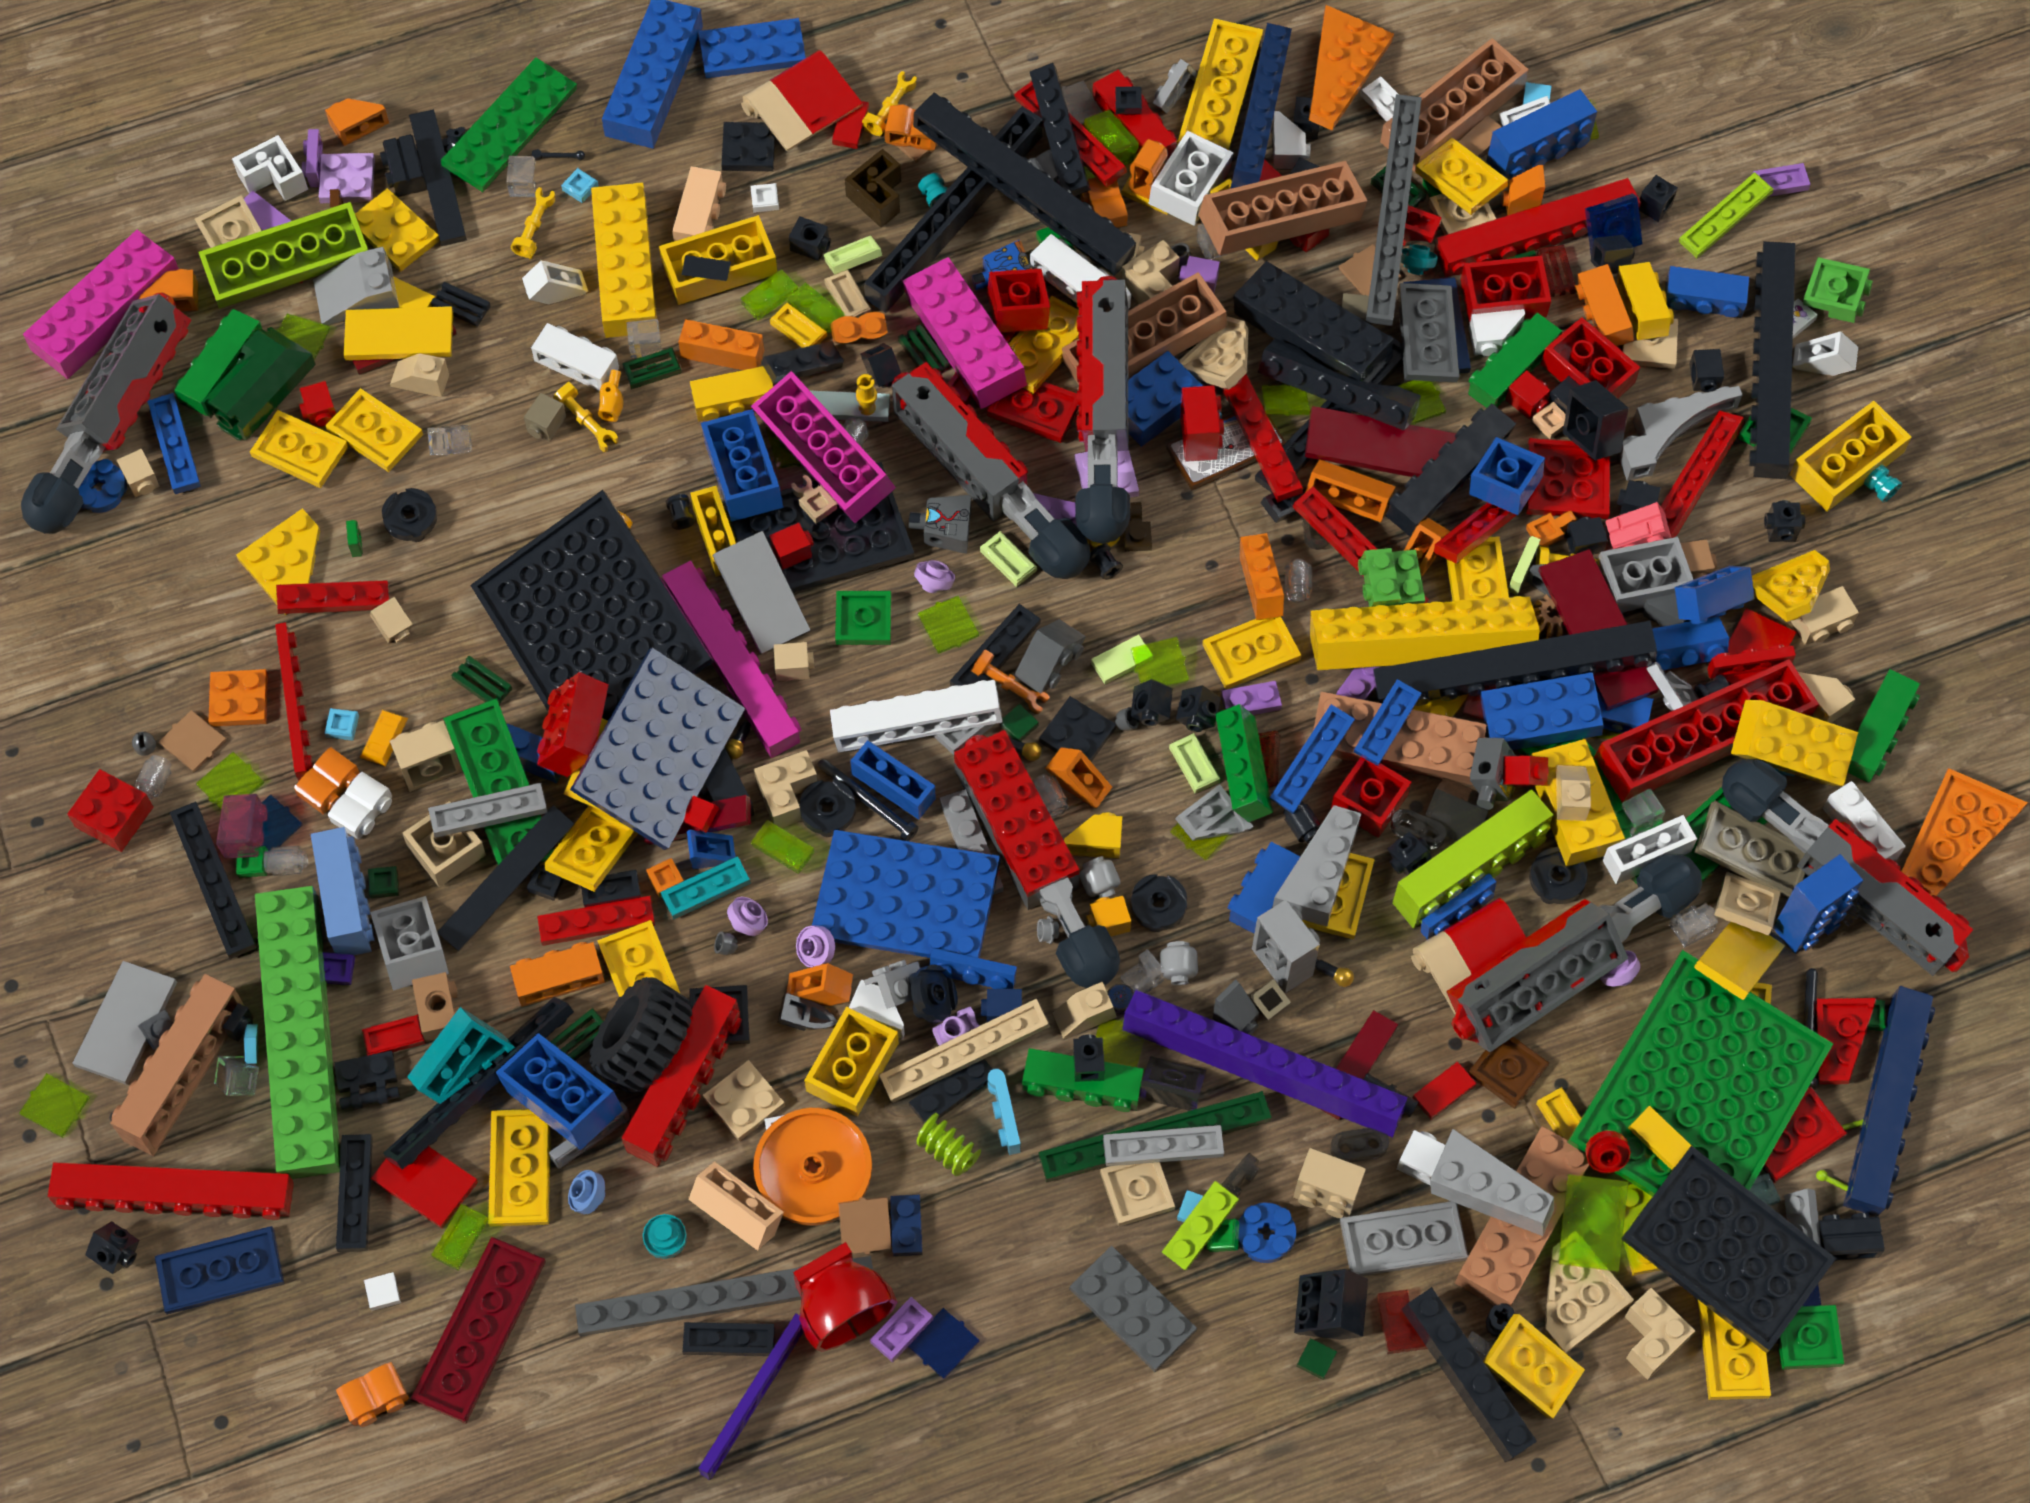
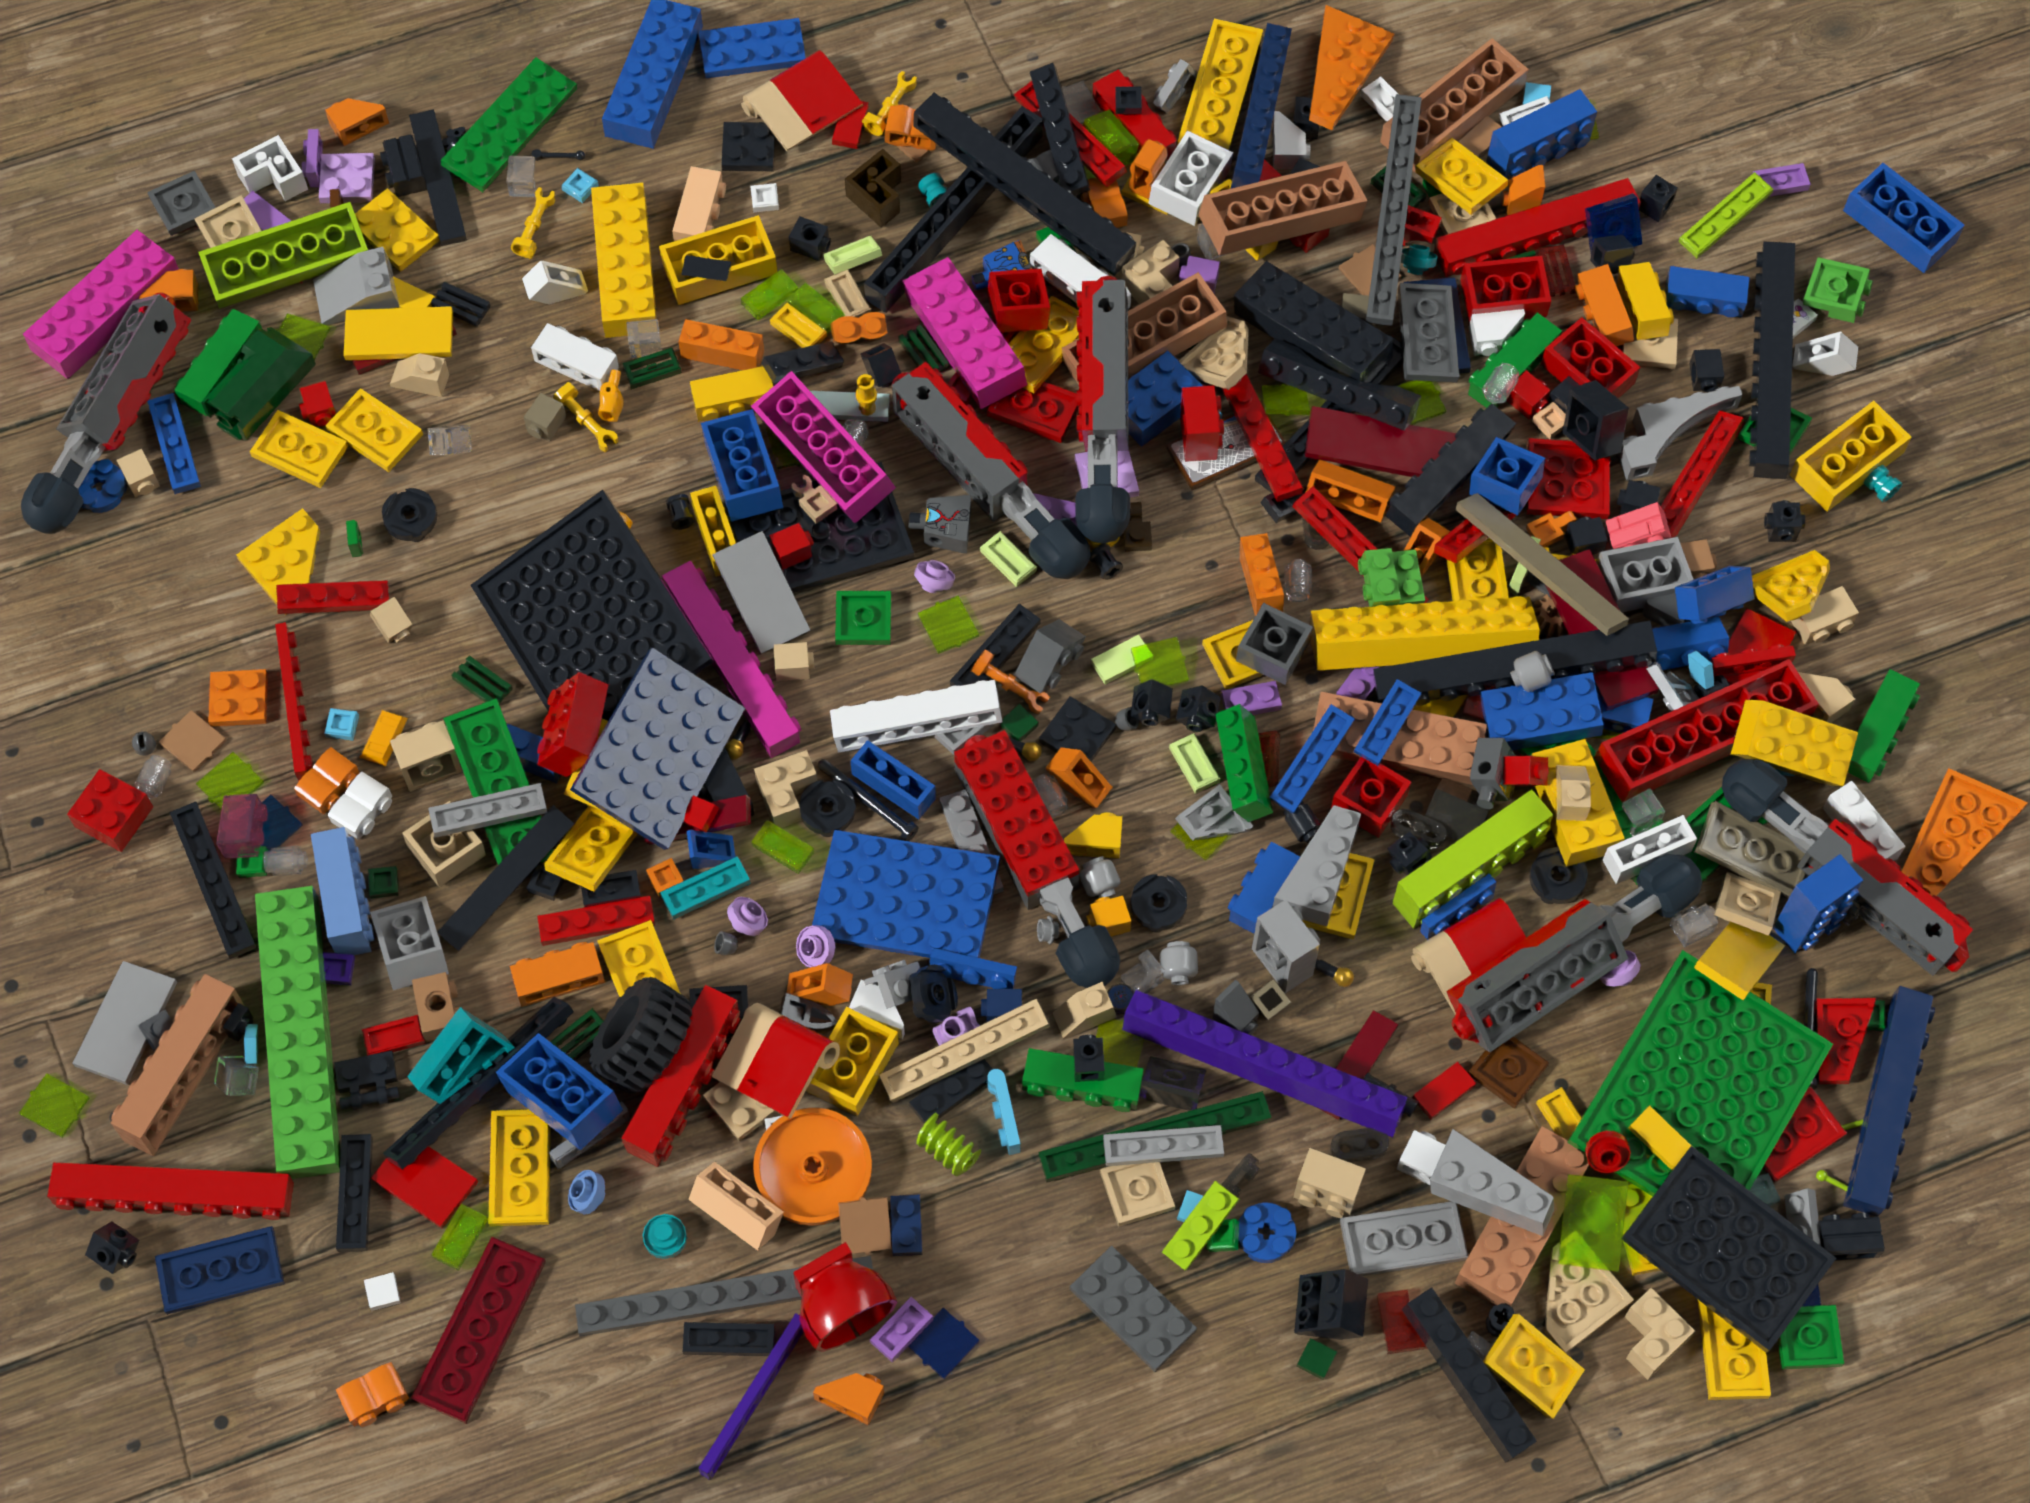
(181, 202): none -> dark grey plate
(774, 1058): none -> red door
(852, 1395): none -> orange slope
(1274, 643): none -> dark grey brick
(1500, 383): none -> clear brick
(1532, 671): none -> light grey head
(1542, 564): none -> dark tan tile
(1701, 669): none -> medium azure tile
(1903, 217): none -> blue brick

